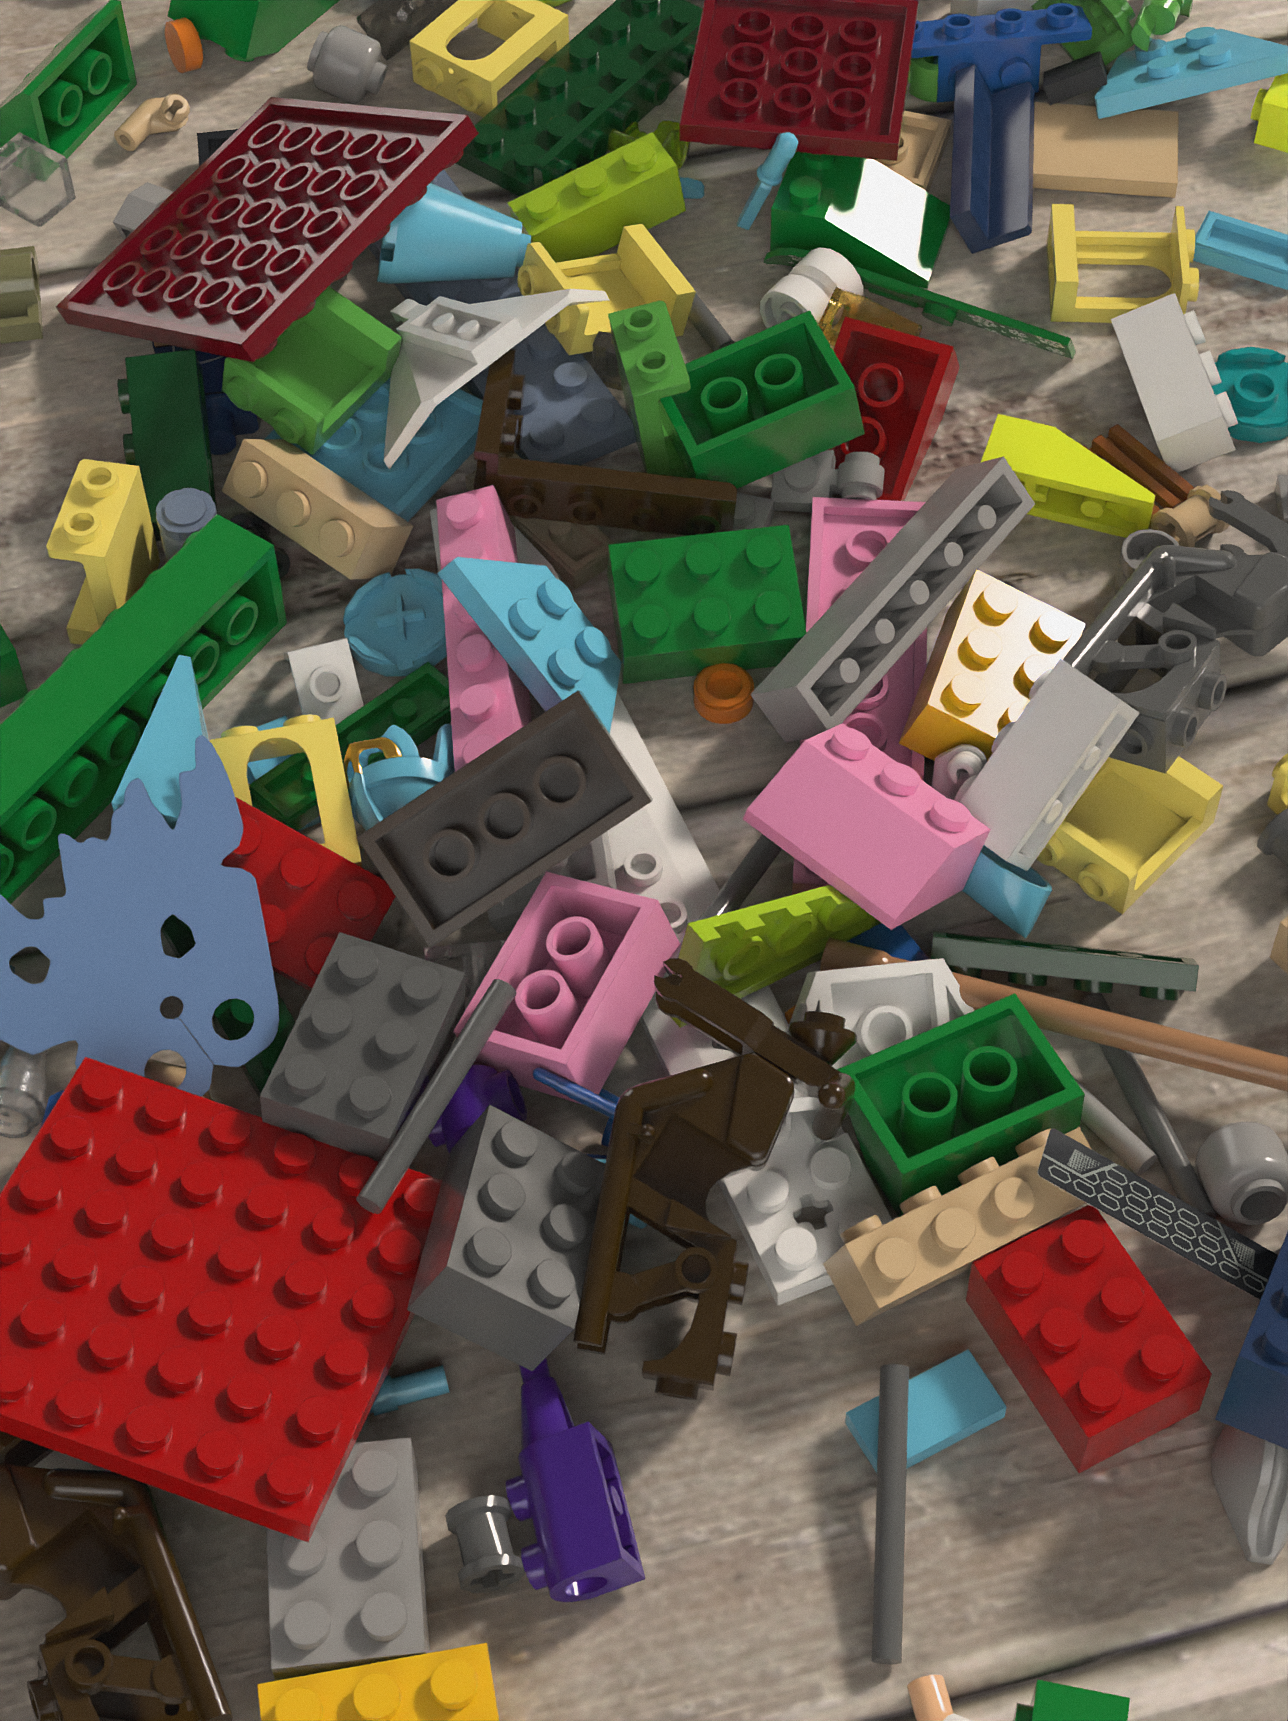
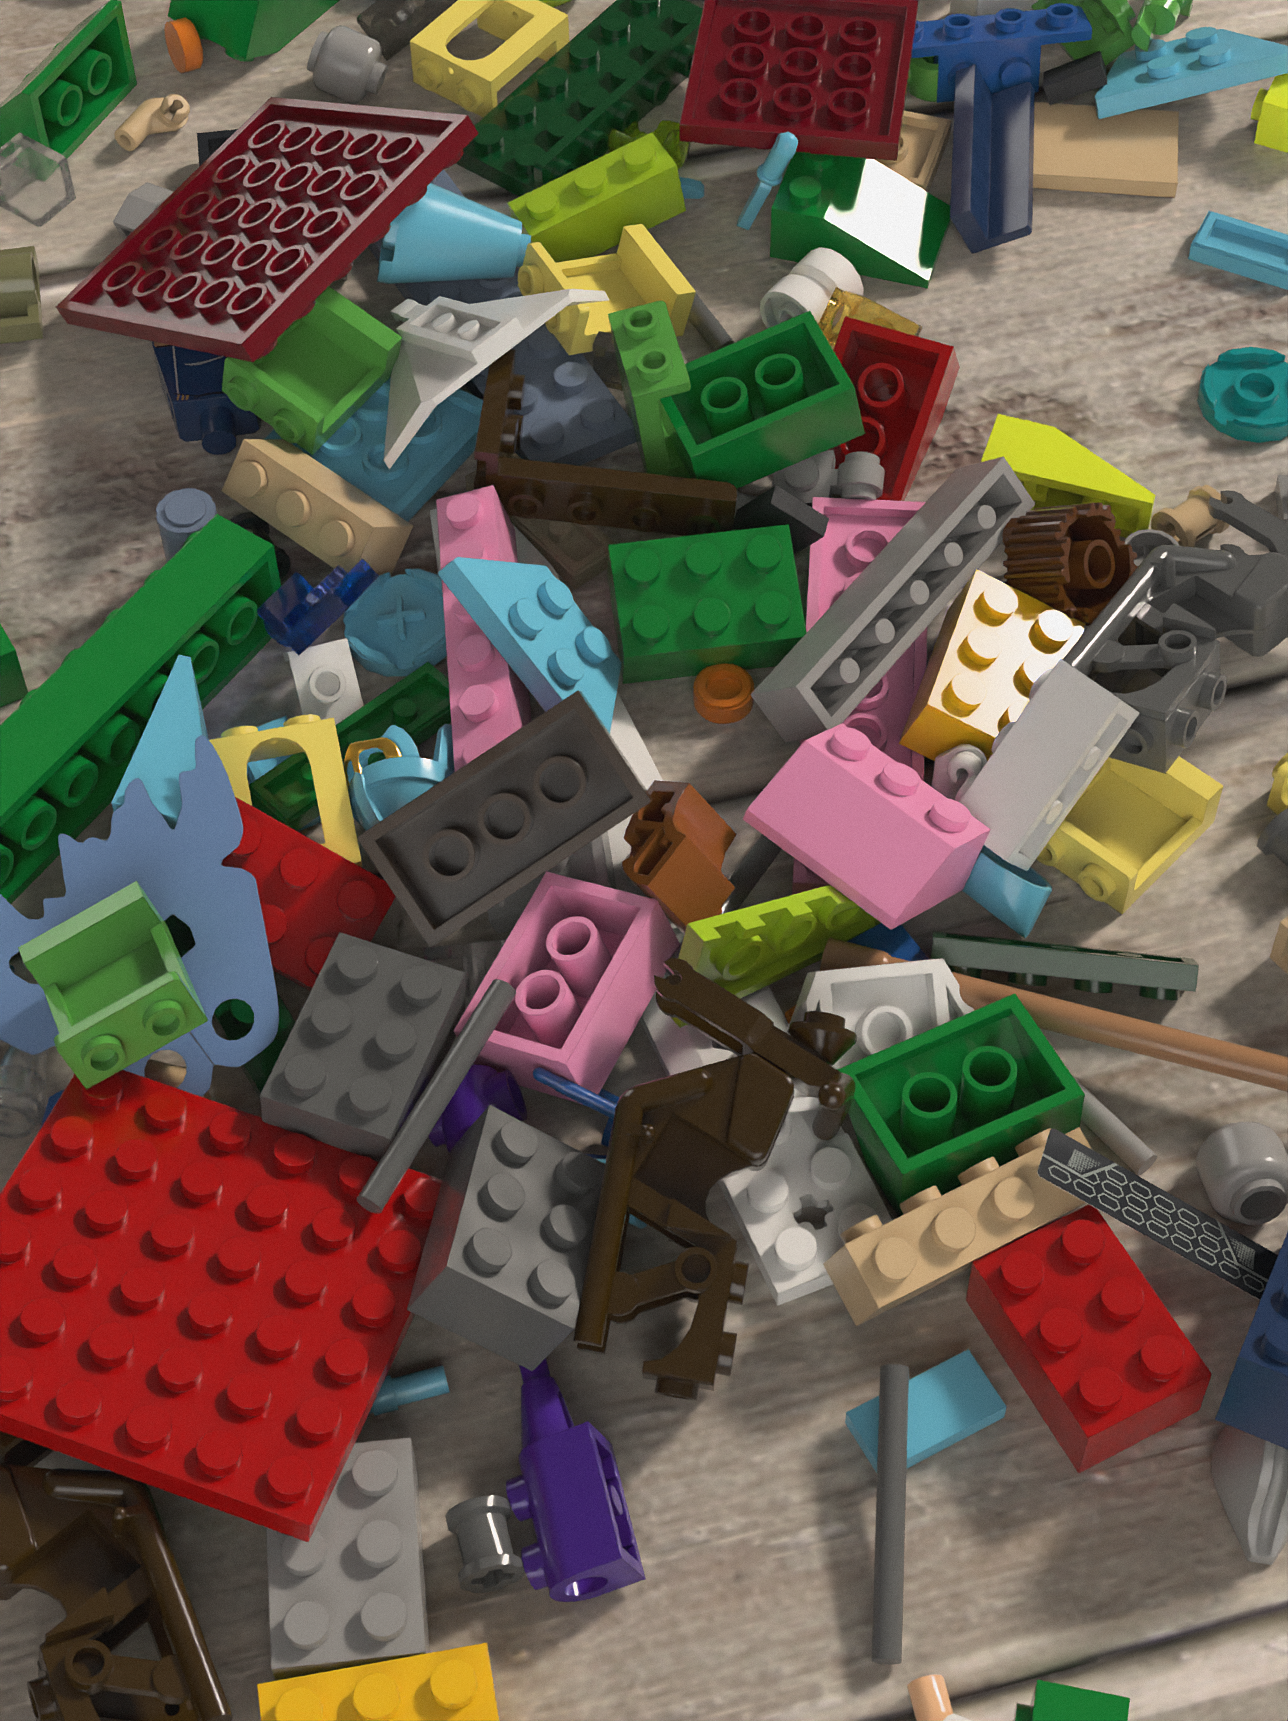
(111, 534): light yellow panel -> none
(113, 984): none -> bright green panel
(167, 425): dark green brick -> none
(301, 613): none -> clear blue bracket
(679, 853): none -> dark orange brick
(780, 508): none -> black piece
(942, 308): green piece -> none
(1068, 558): none -> reddish brown brick
(1142, 466): dark orange tile -> none
(1153, 1120): dark grey bar -> none
(1160, 250): light yellow panel -> none
(1176, 383): white brick -> none

